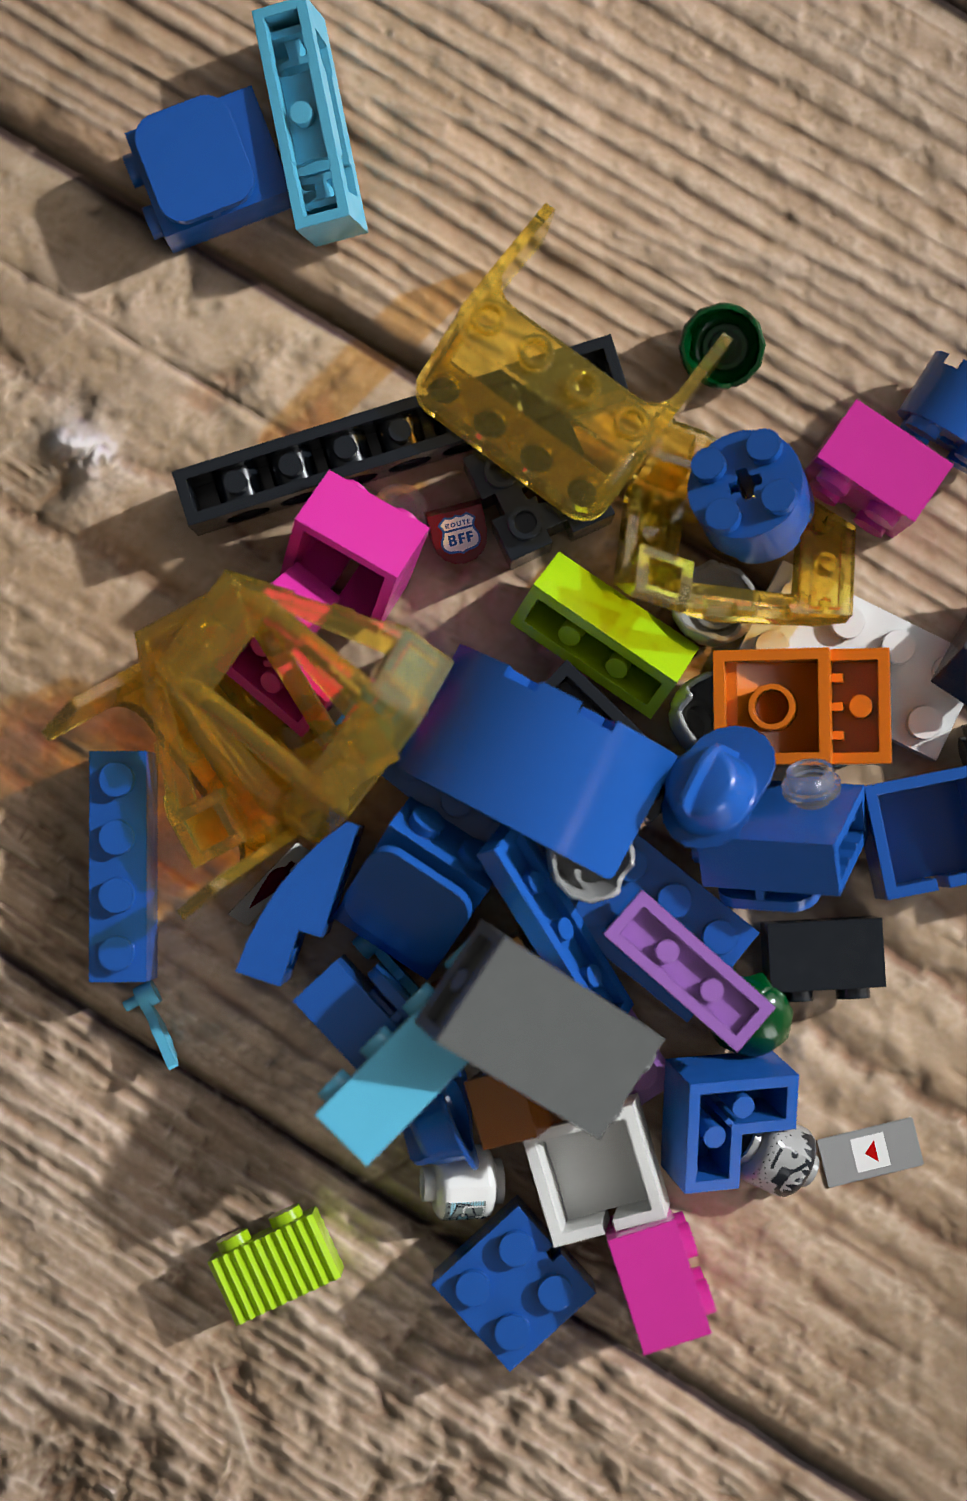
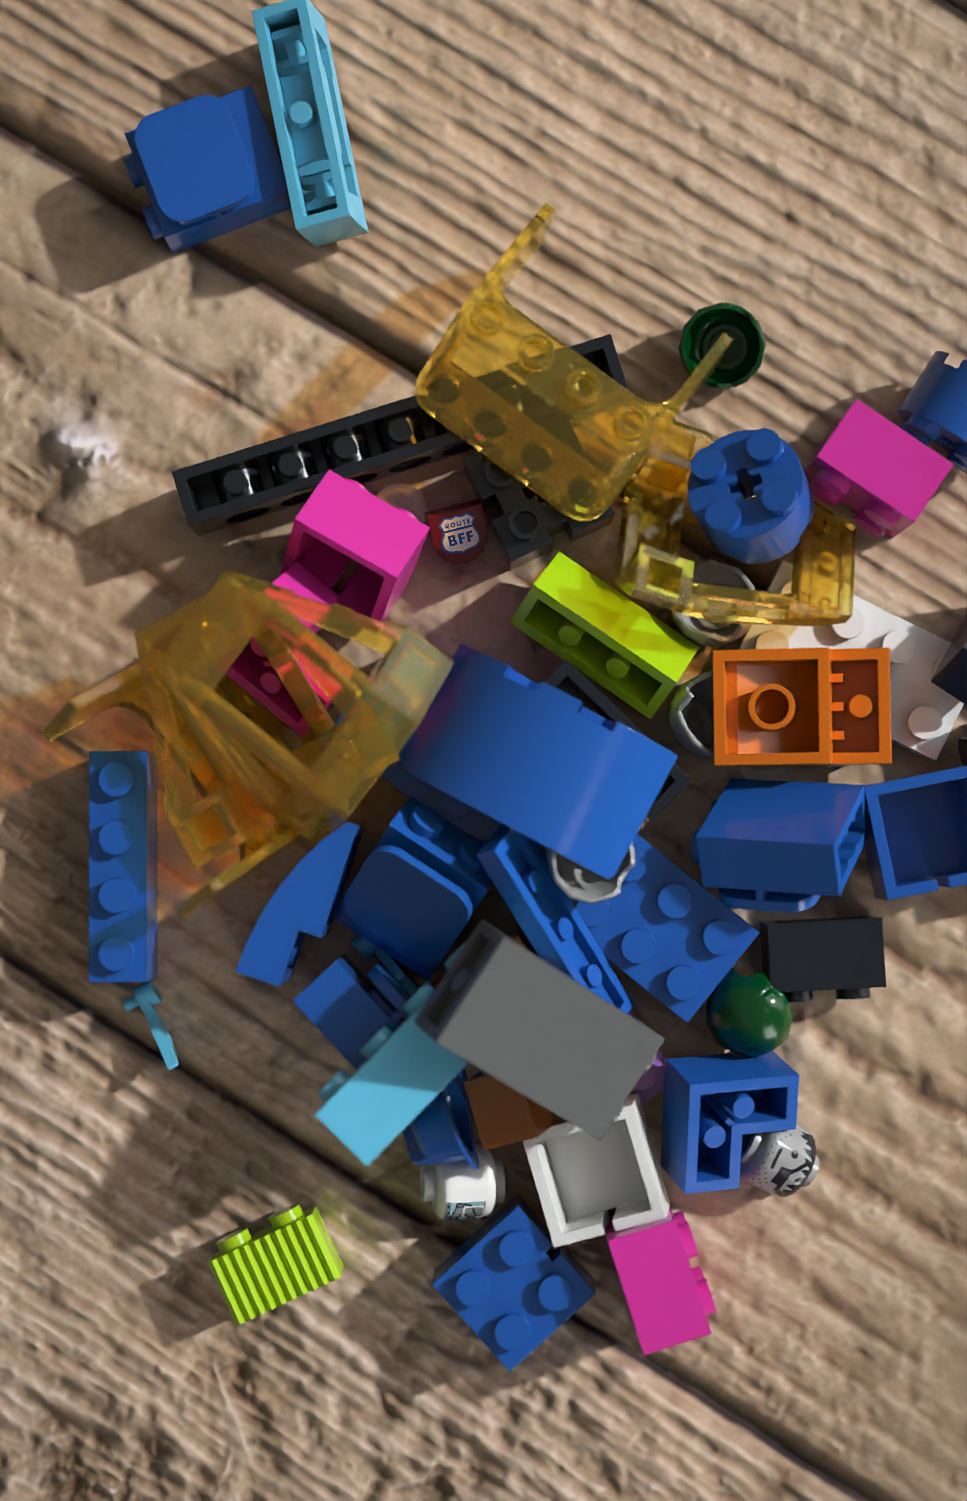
(262, 892): white sticker -> none
(689, 970): medium lavender plate -> none
(717, 786): blue piece -> none
(811, 784): clear plate -> none
(870, 1152): light grey sticker -> none

